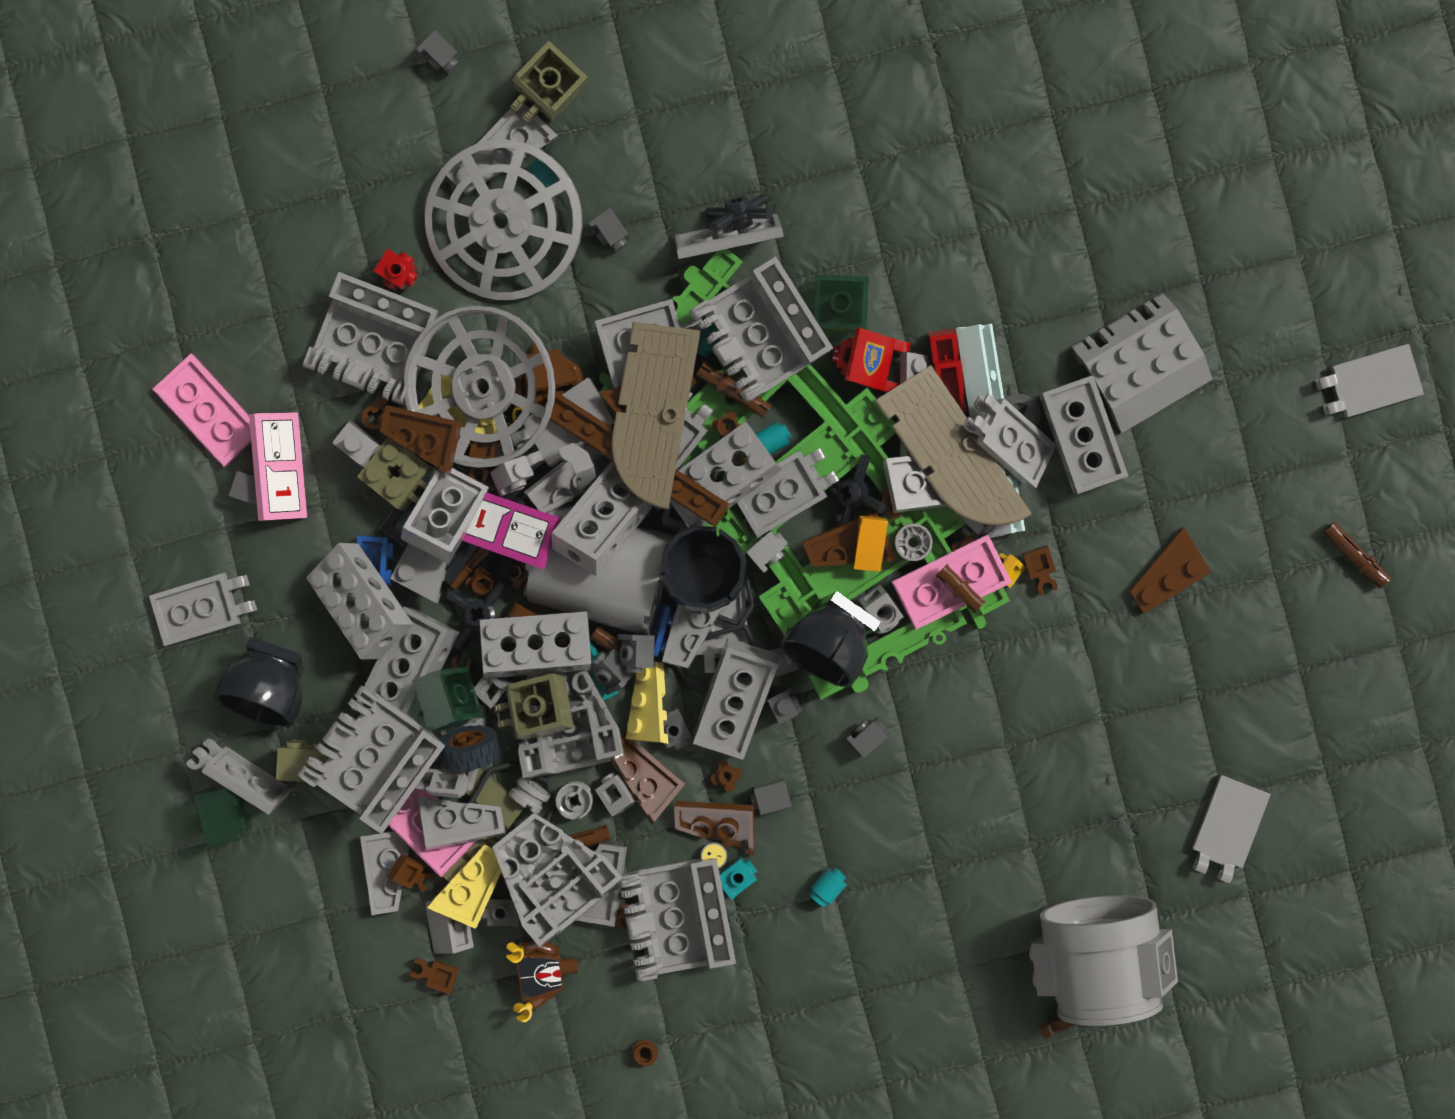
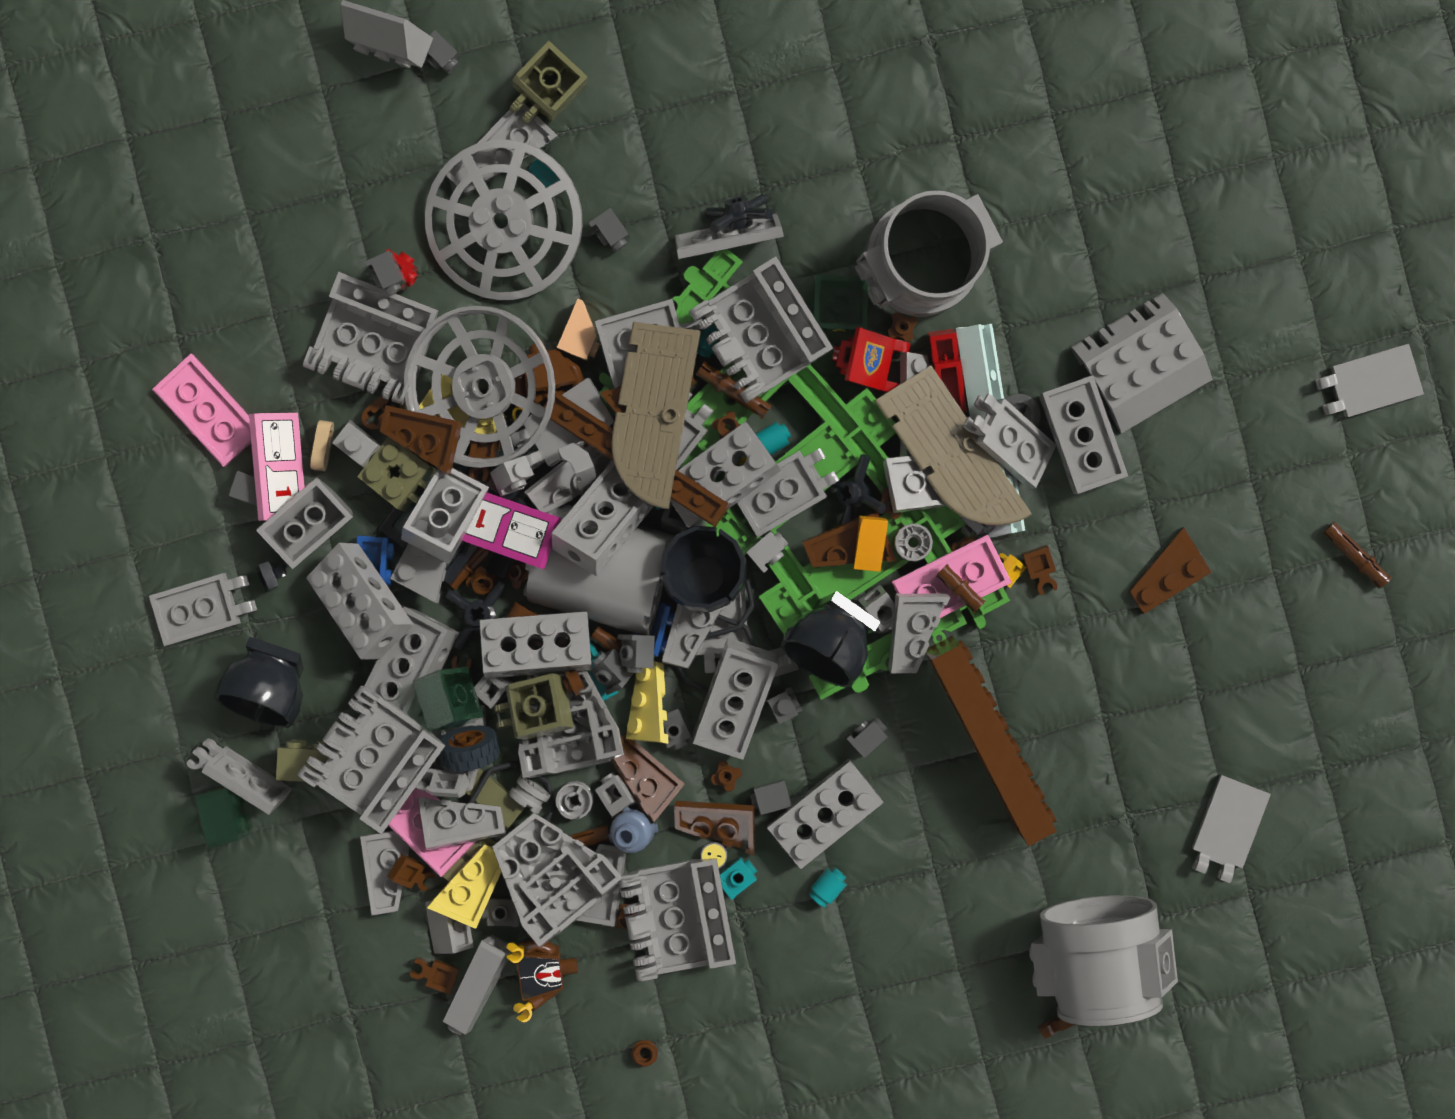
(268, 575): none -> black tile
(305, 522): none -> light grey slope
(322, 445): none -> tan beam
(384, 35): none -> light grey slope
(386, 272): none -> dark grey brick
(477, 985): none -> light grey slope
(573, 682): none -> reddish brown plate
(579, 334): none -> light nougat slope
(632, 830): none -> sand blue piece
(824, 832): none -> light grey brick
(886, 284): none -> light grey cylinder
(896, 331): none -> reddish brown plate
(912, 626): none -> light grey wing
(993, 745): none -> reddish brown brick

